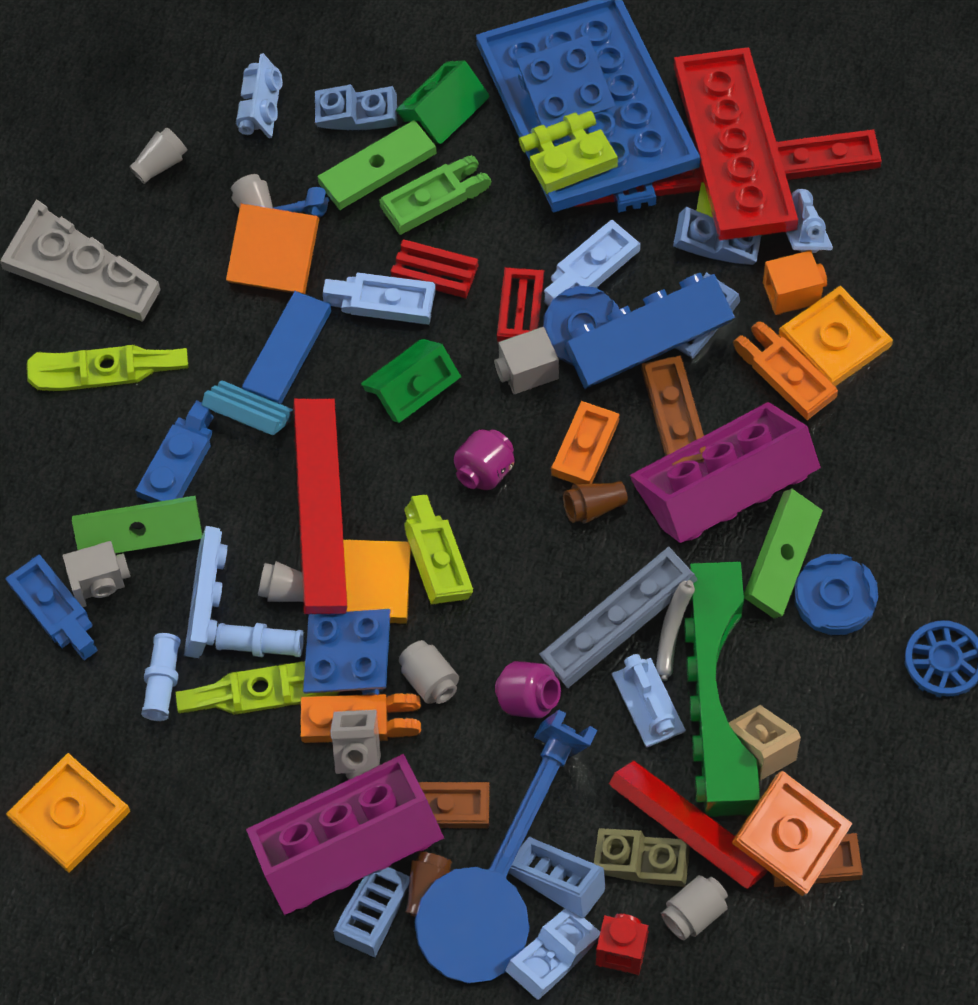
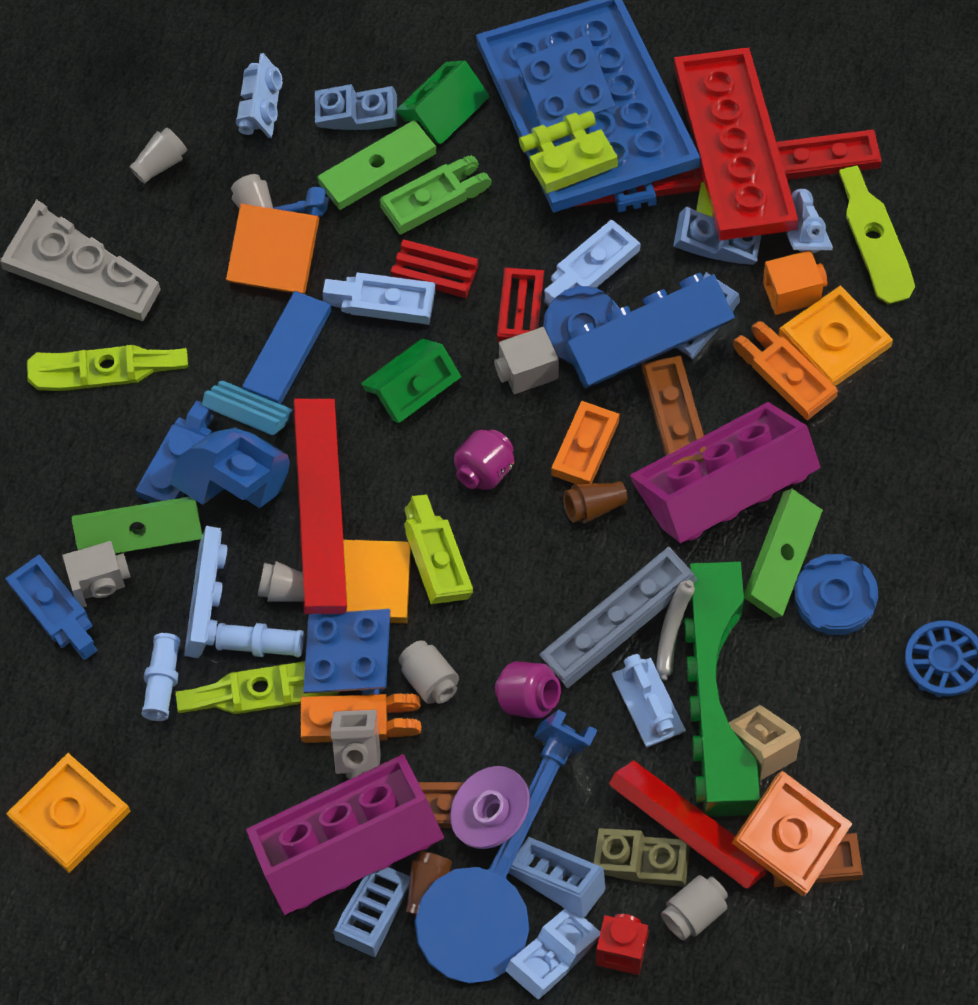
(231, 462): none -> blue brick
(479, 799): none -> medium lavender dish
(883, 255): none -> lime piece

